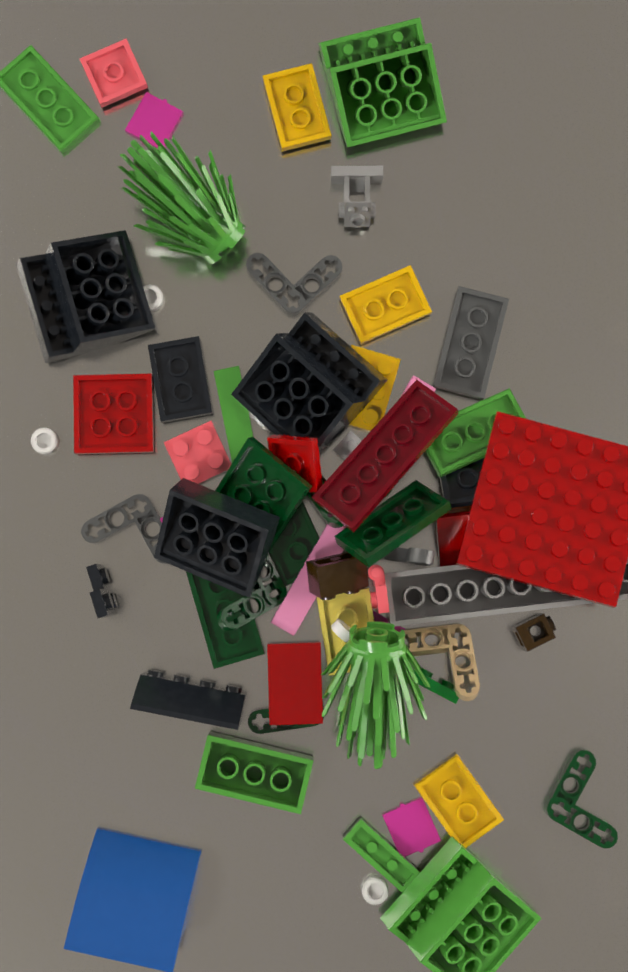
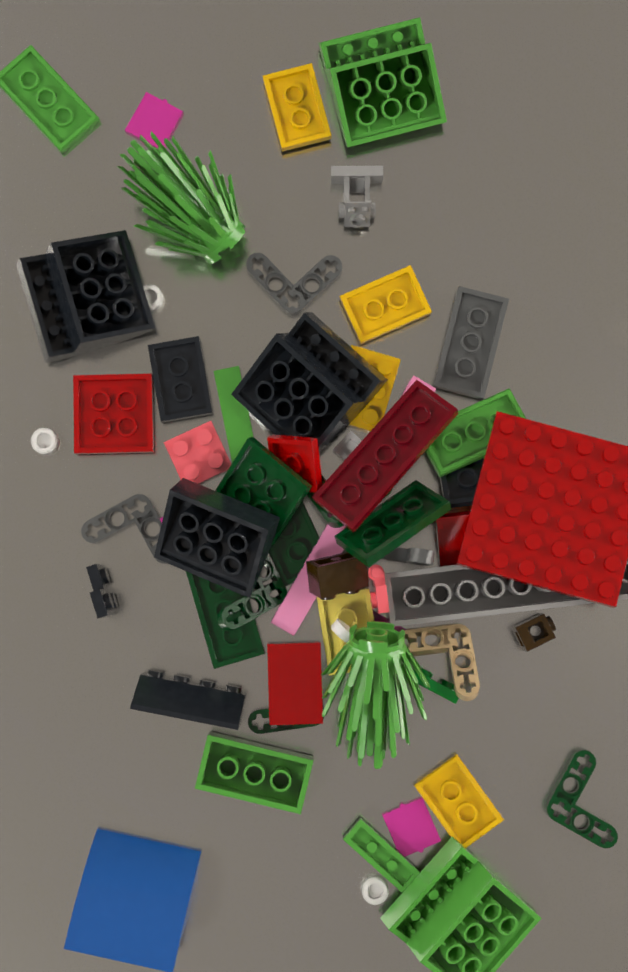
(113, 73): coral plate -> none

